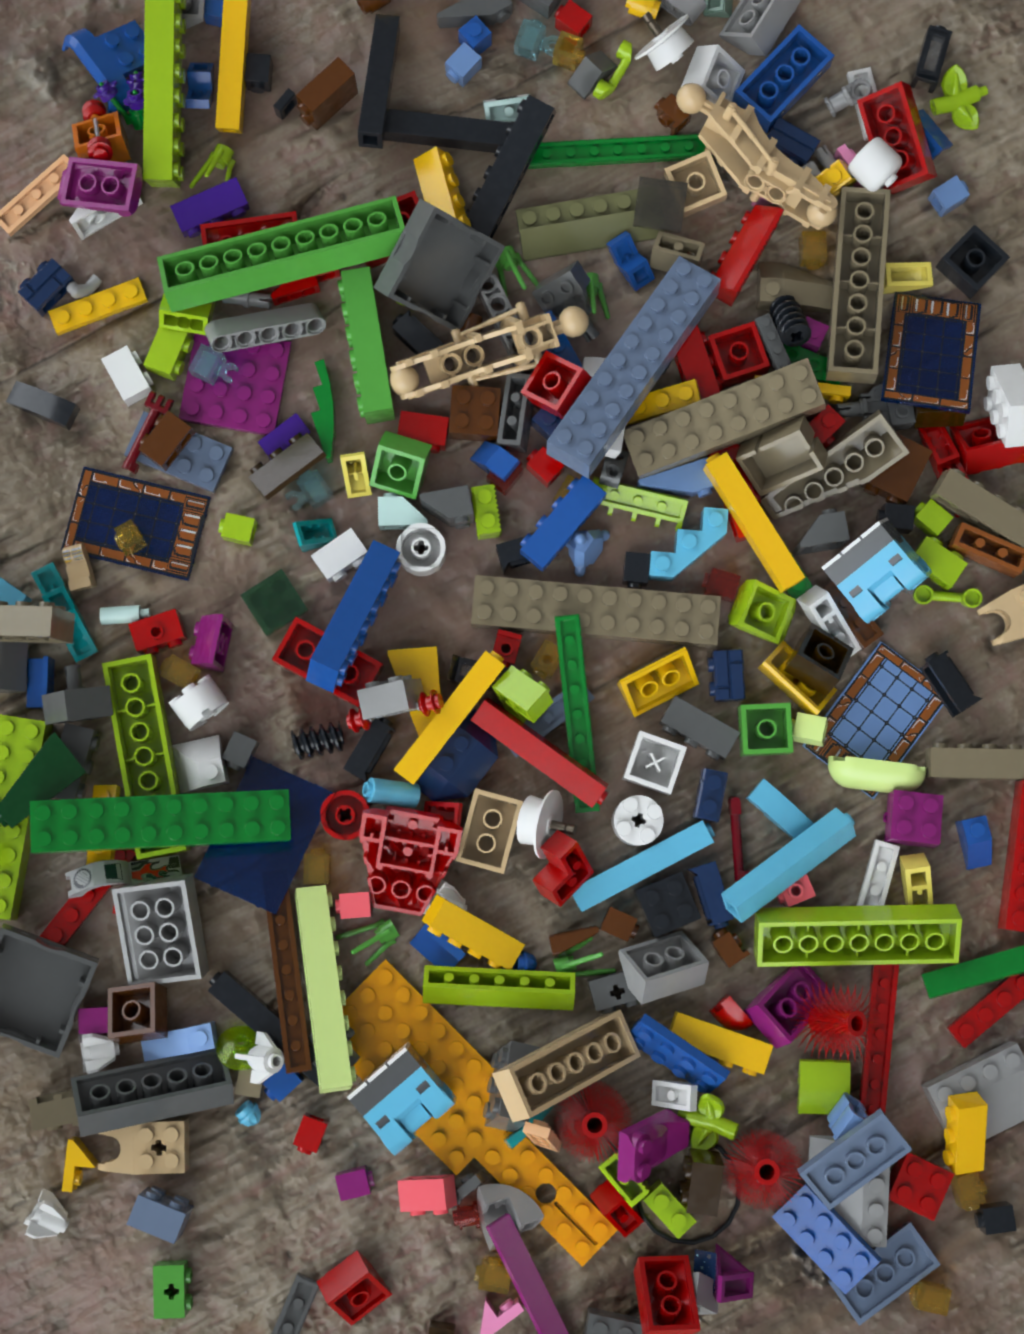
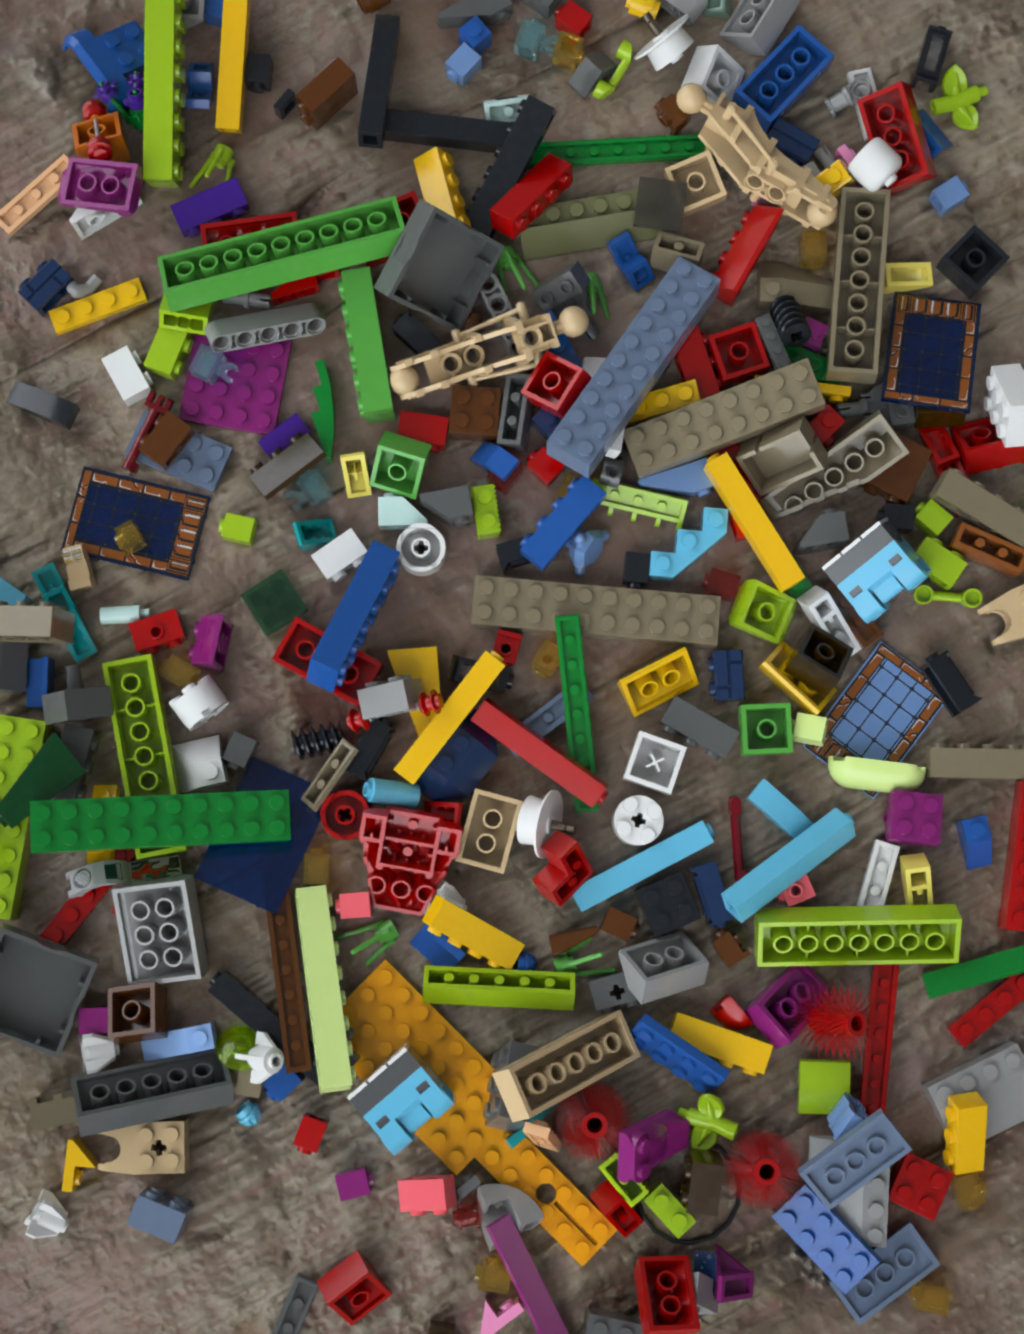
(165, 1302): bright green brick -> none
(329, 774): none -> dark tan slope
(522, 694): lime brick -> none
(531, 195): none -> red brick
(674, 1095): white slope -> none
(710, 795): dark blue brick -> none
(995, 1218): black brick -> none

